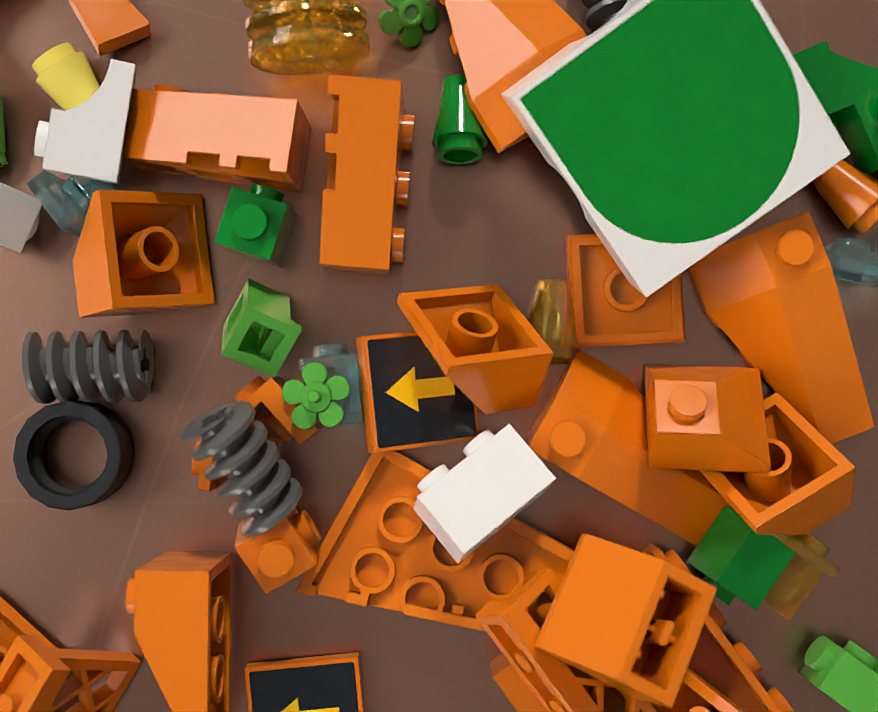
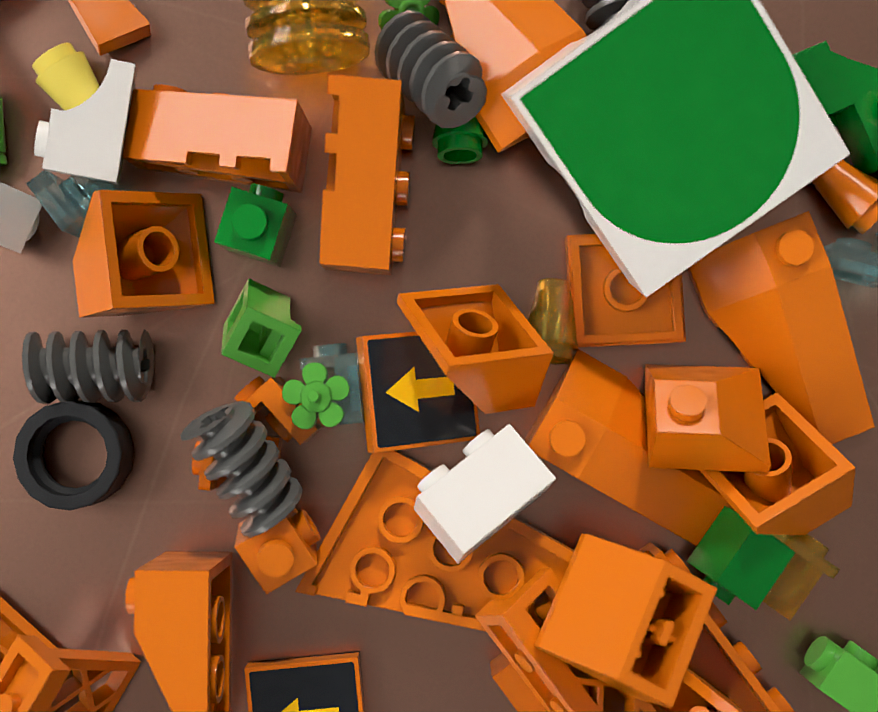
(433, 69): none -> dark grey piece

